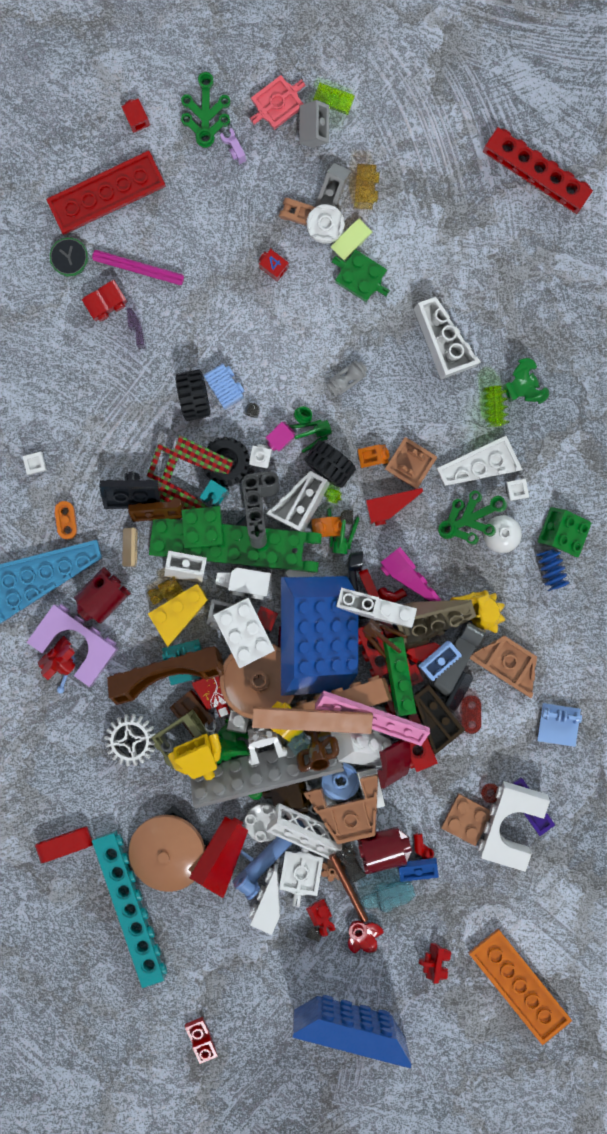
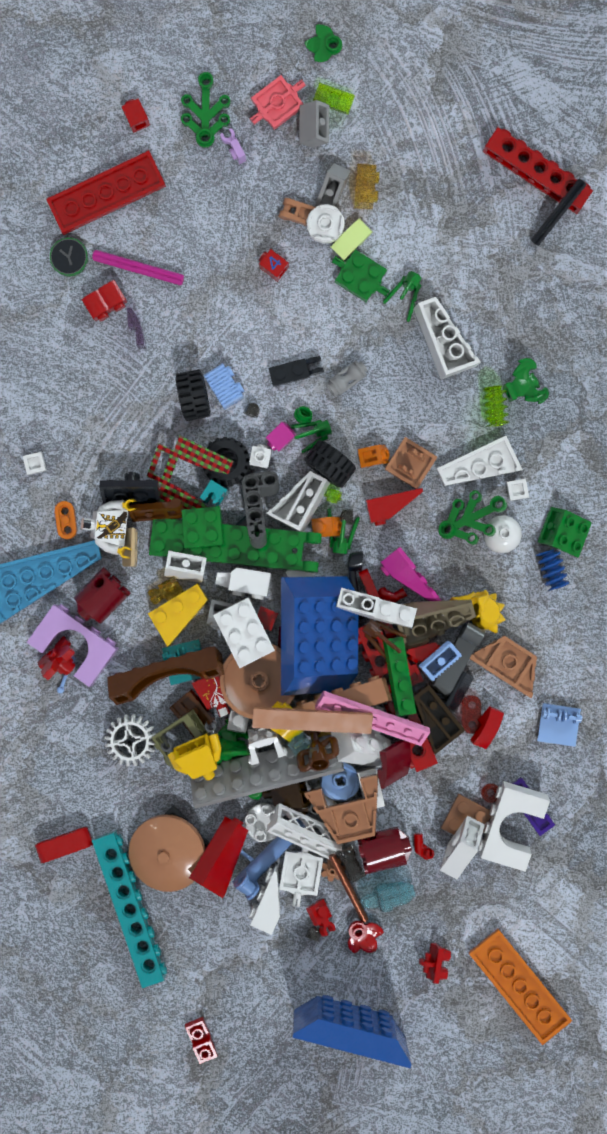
(109, 526): none -> torso
(294, 371): none -> black hinge
(321, 44): none -> green plate
(411, 282): none -> green plant
(419, 870): blue plate -> none
(462, 847): none -> white window
(490, 724): none -> red slope
(558, 212): none -> black axle

